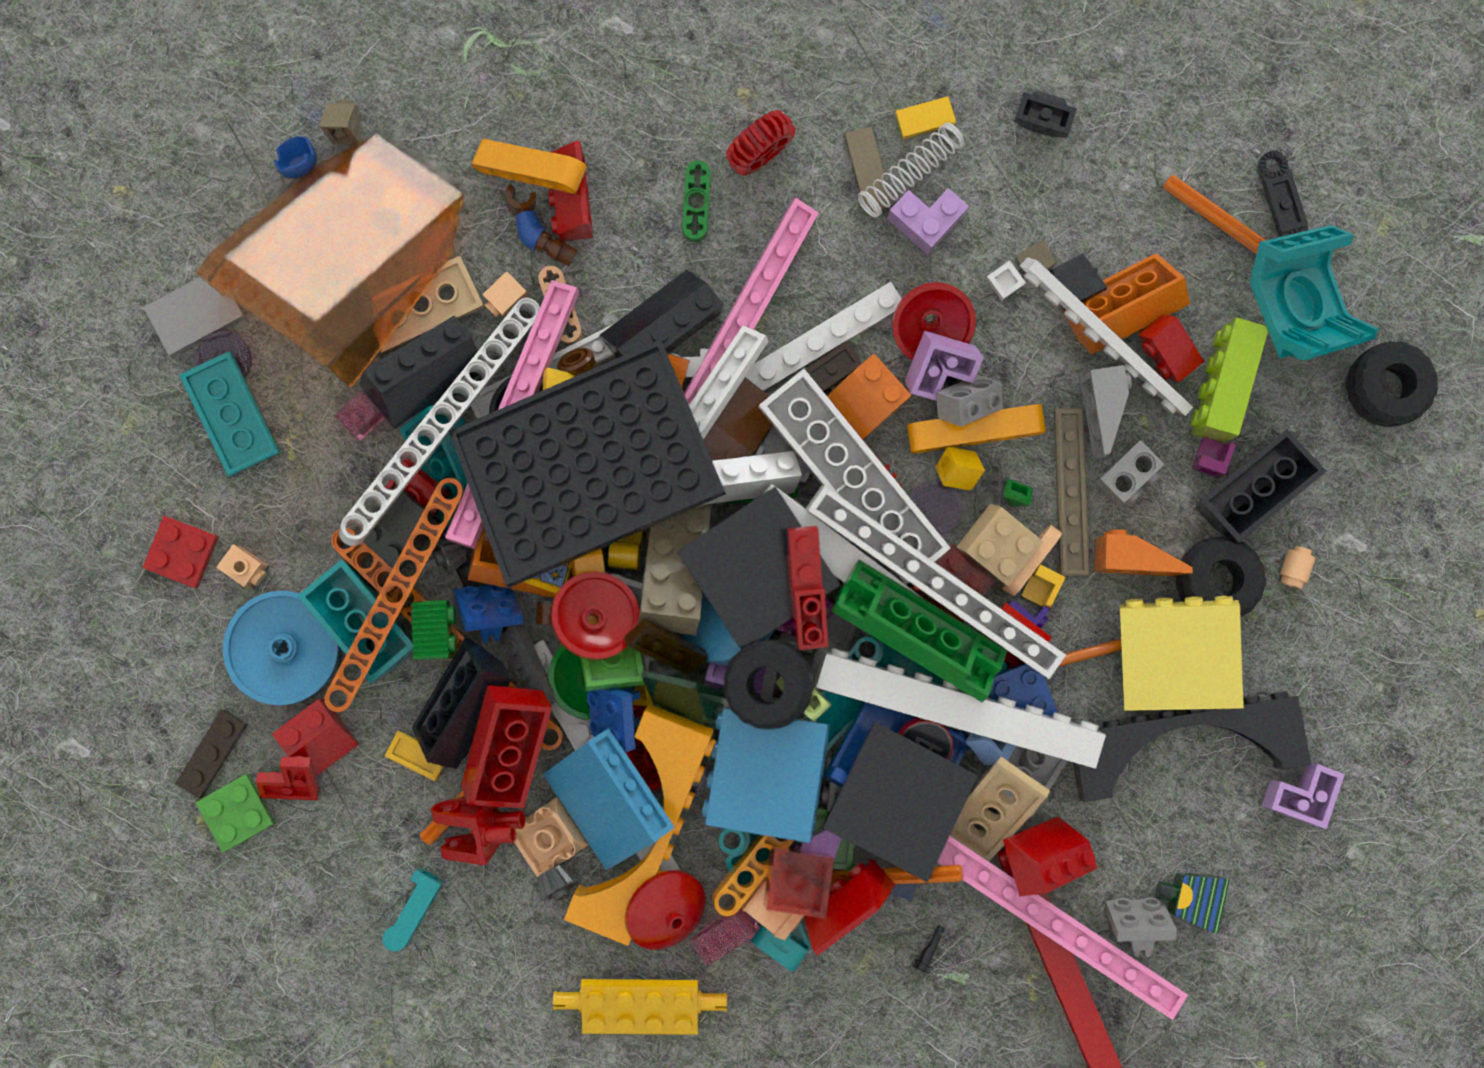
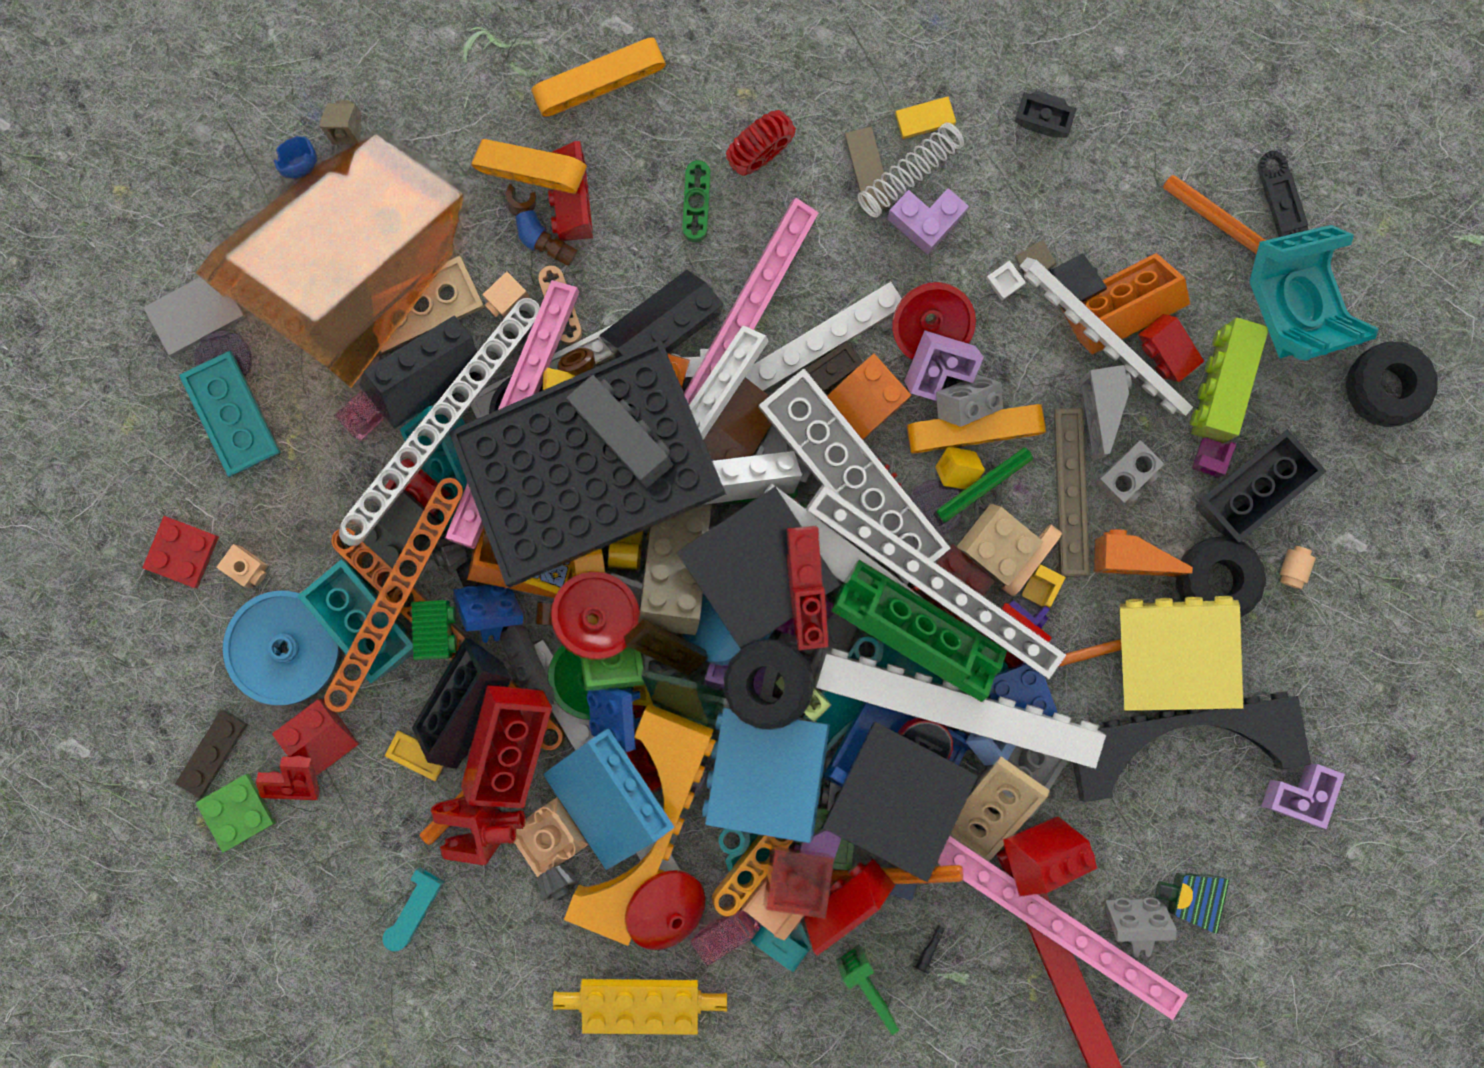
(598, 77): none -> light orange beam
(620, 431): none -> dark grey brick
(855, 970): none -> green fence
(984, 484): none -> green axle
(1017, 493): green slope -> none

